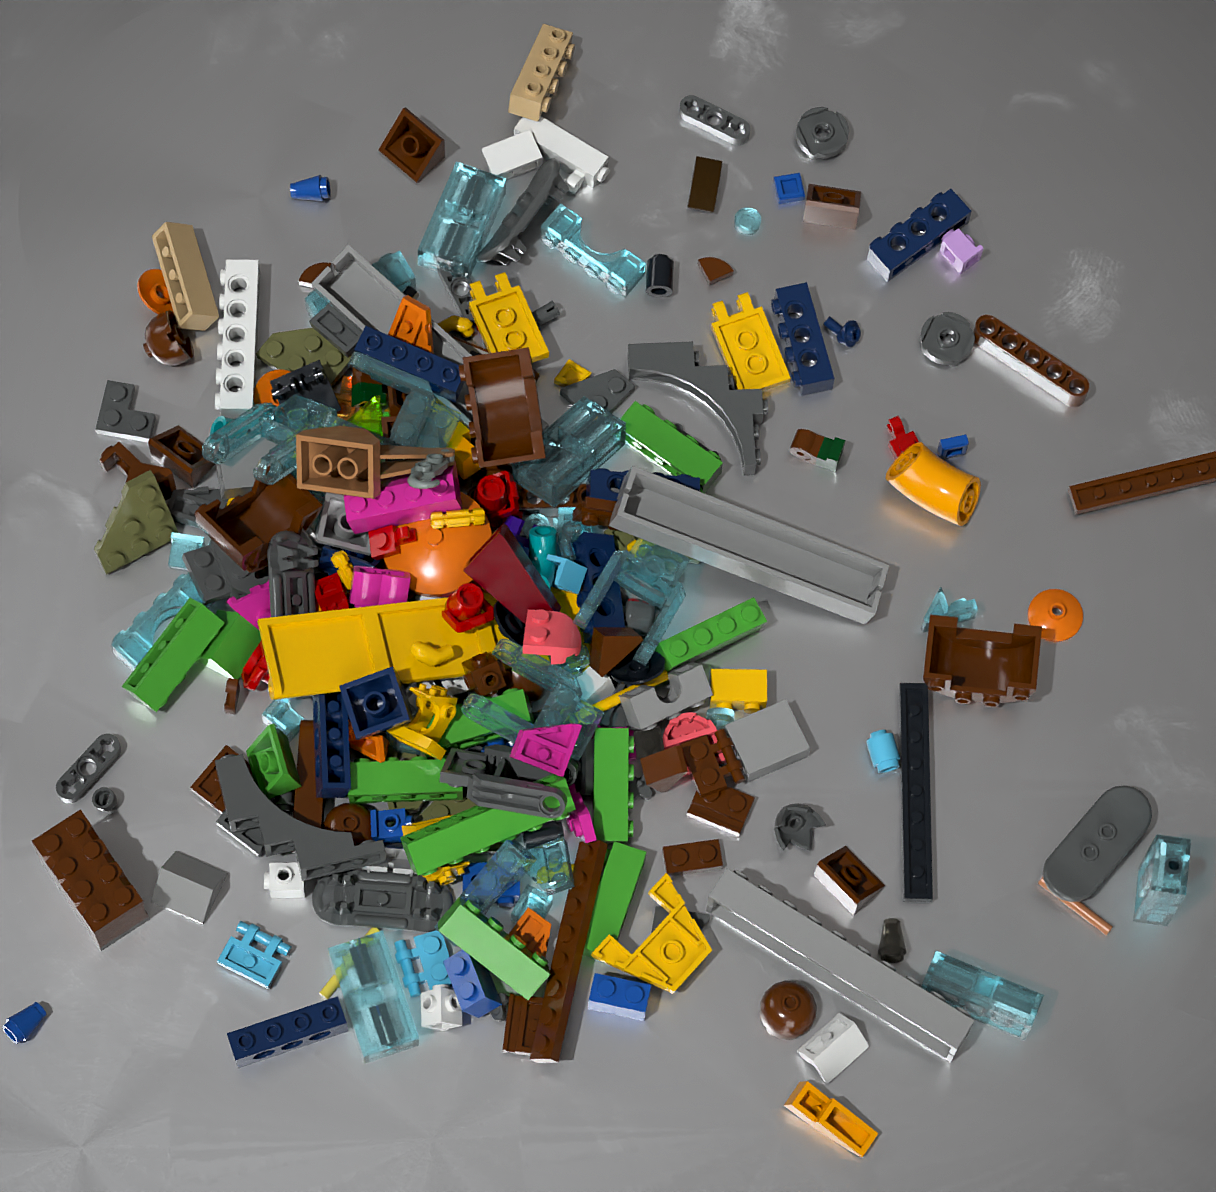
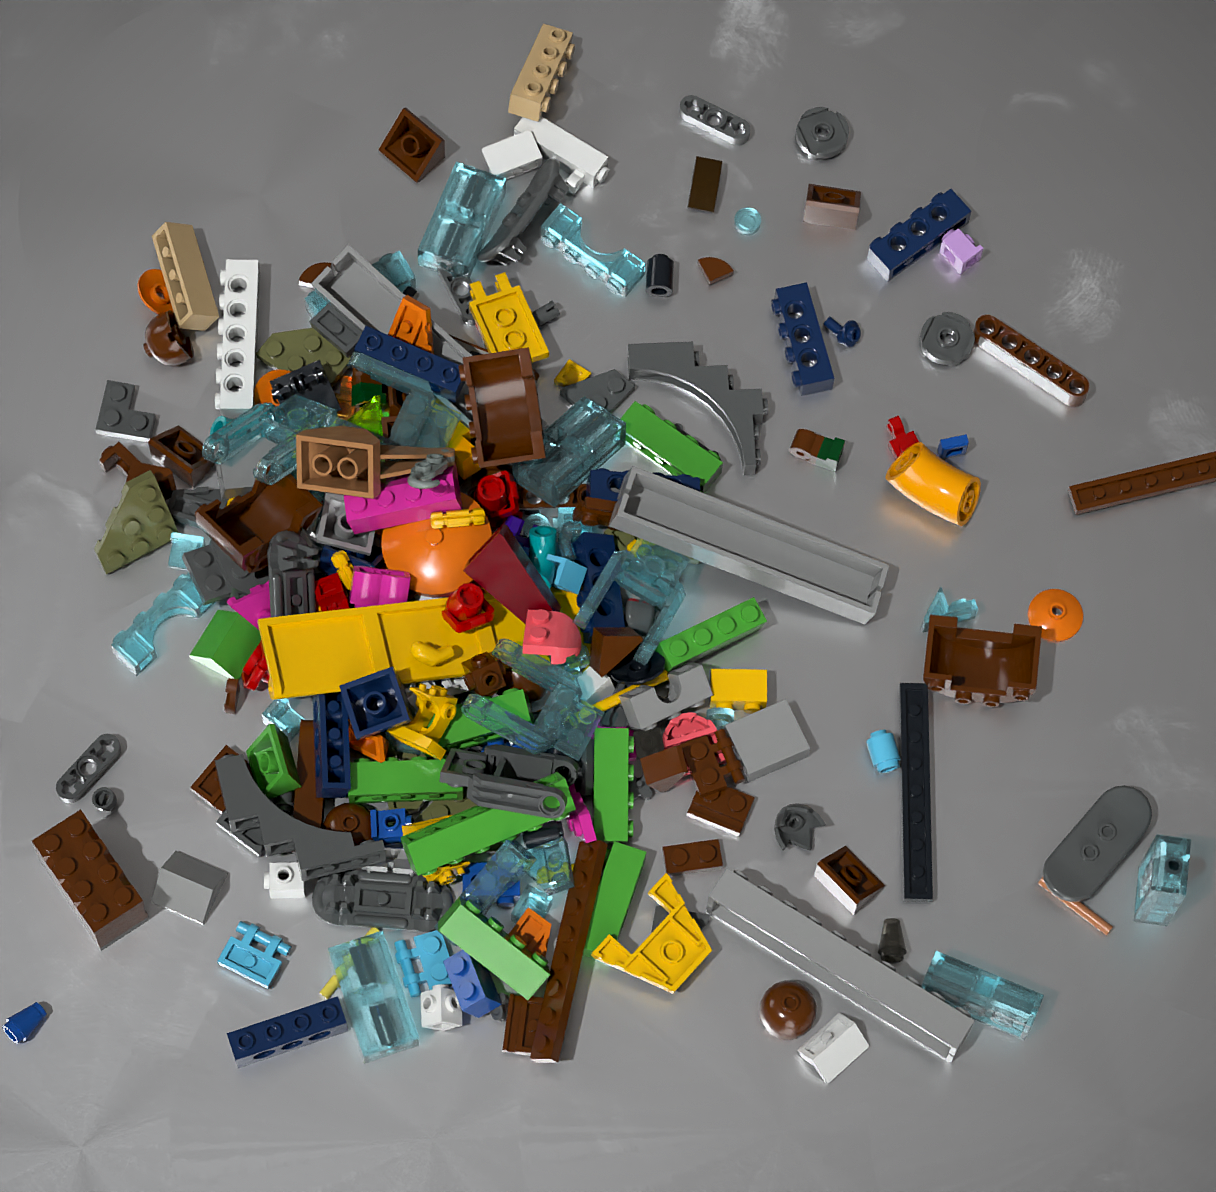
(173, 654): bright green brick -> none
(313, 188): blue cone -> none
(387, 540): red plate -> none
(458, 324): yellow arm -> none
(509, 624): black dish -> none
(547, 747): dark pink wing -> none
(619, 996): blue brick -> none
(748, 346): yellow tile -> none
(789, 188): blue tile -> none
(831, 1118): light orange slope -> none

